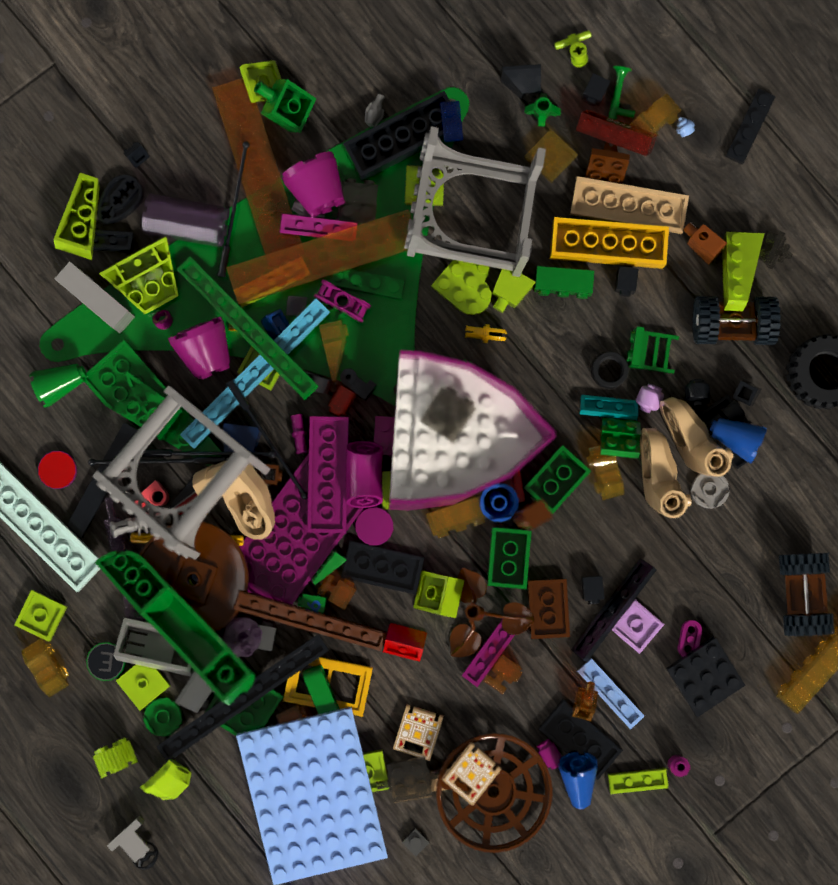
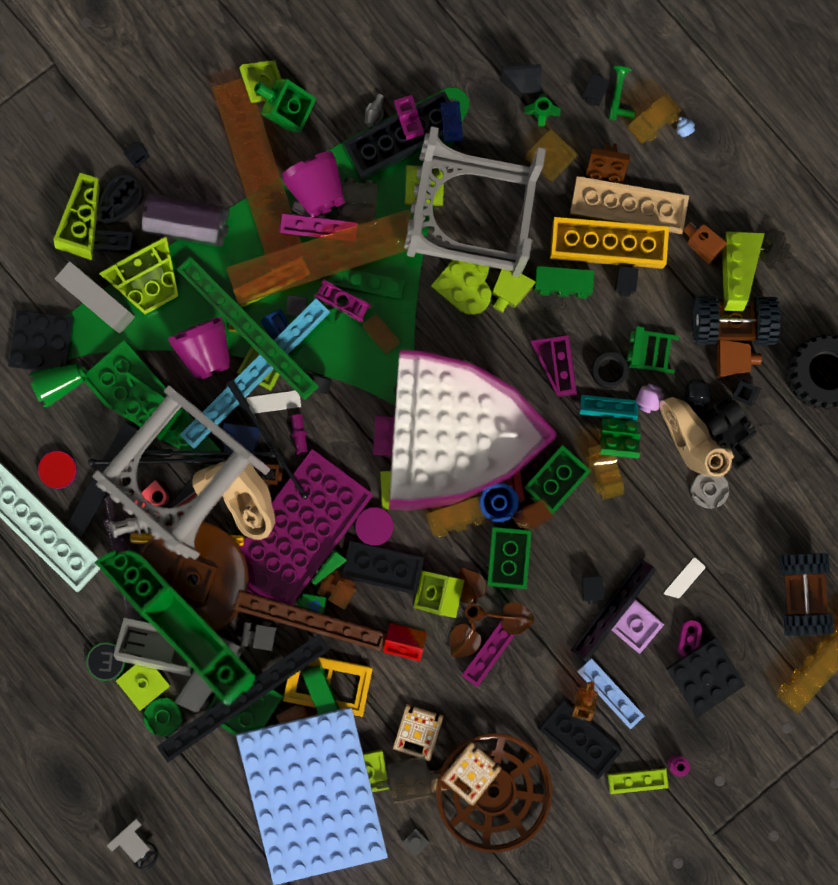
(40, 341): none -> black plate
(40, 615): lime plate -> none
(45, 667): clear yellow brick -> none
(115, 757): lime brick -> none
(165, 323): magenta piece -> none
(168, 781): lime slope -> none
(226, 248): black piece -> none
(242, 636): clear purple plate -> none
(274, 402): none -> white sticker
(327, 475): magenta plate -> none
(334, 343): clear yellow slope -> none
(341, 401): clear red brick -> none
(356, 385): black leg -> none
(364, 474): magenta brick -> none
(381, 334): none -> clear orange plate
(409, 117): none -> magenta slope
(448, 414): clear smoke plate -> none
(483, 333): yellow arm -> none
(505, 670): clear orange brick -> none
(549, 753): magenta brick -> none
(550, 608): reddish brown plate -> none
(557, 362): none -> magenta wedge
(577, 49): lime piece -> none
(578, 777): blue cone -> none
(616, 132): clear red brick -> none
(660, 475): tan piece -> none
(685, 579): none -> white sticker
(735, 358): none -> dark orange torso
(739, 437): blue cone -> none
(750, 126): black plate -> none

